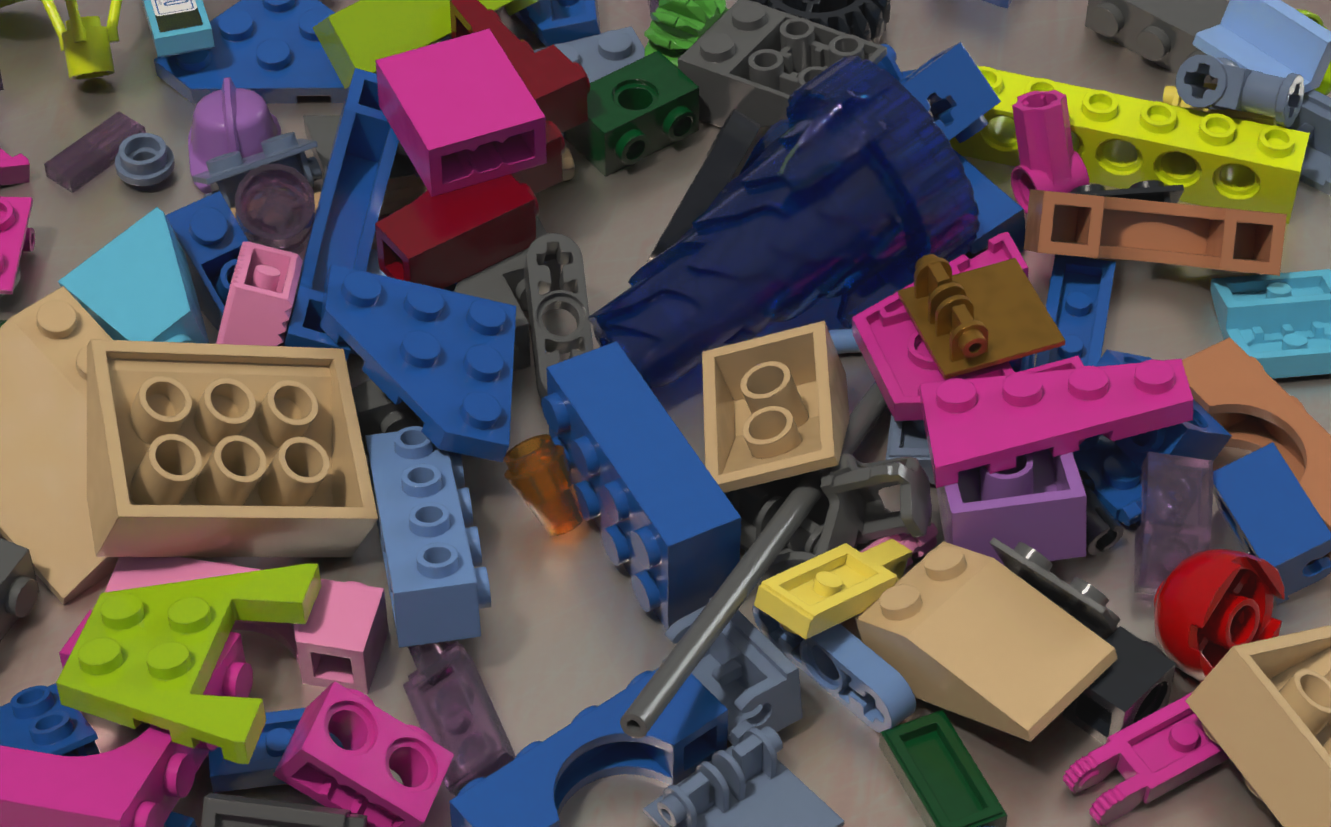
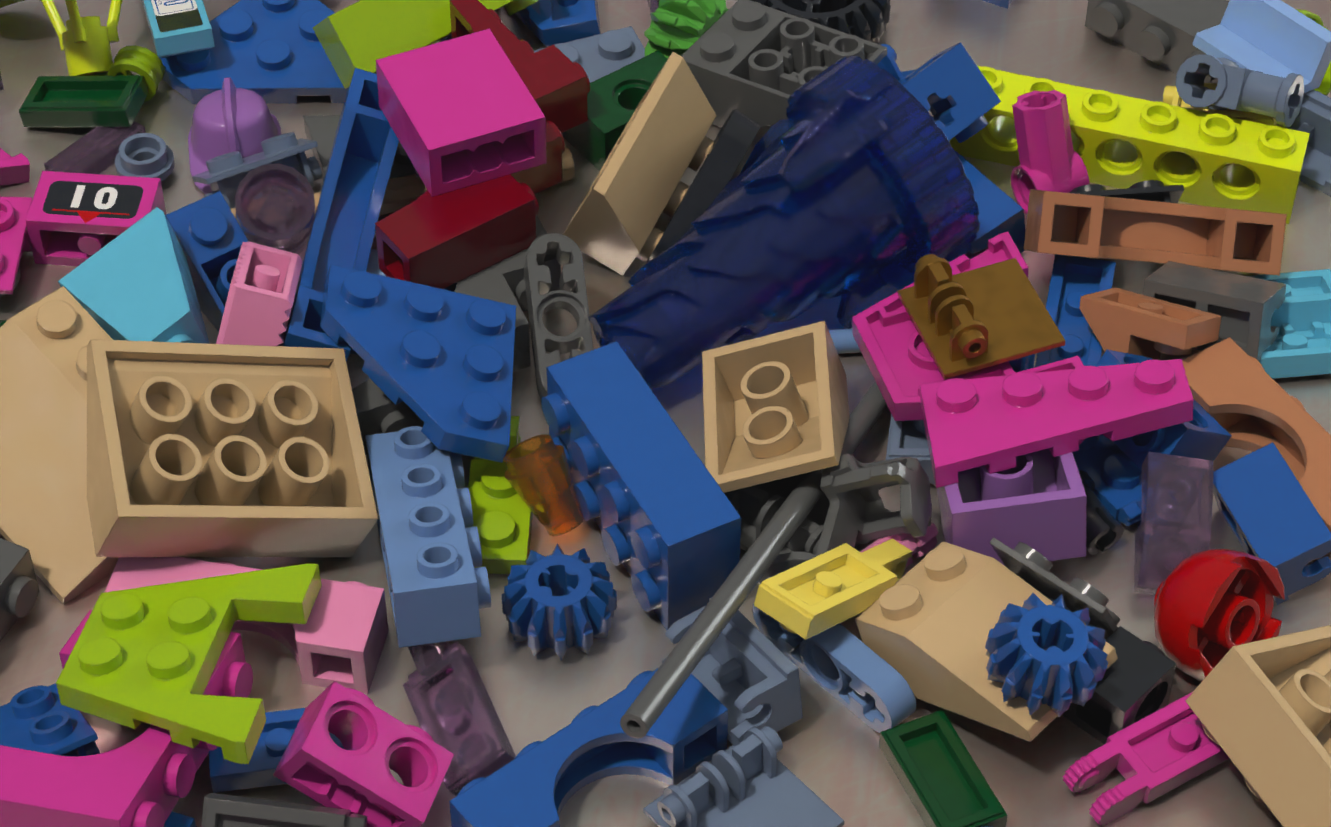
(84, 101): none -> dark green tile
(84, 212): none -> dark pink brick
(141, 61): none -> lime bush
(499, 512): none -> lime hinge
(559, 601): none -> blue gear
(645, 170): none -> tan slope
(1046, 654): none -> blue gear
(1146, 324): none -> nougat slope
(1240, 300): none -> dark grey hinge

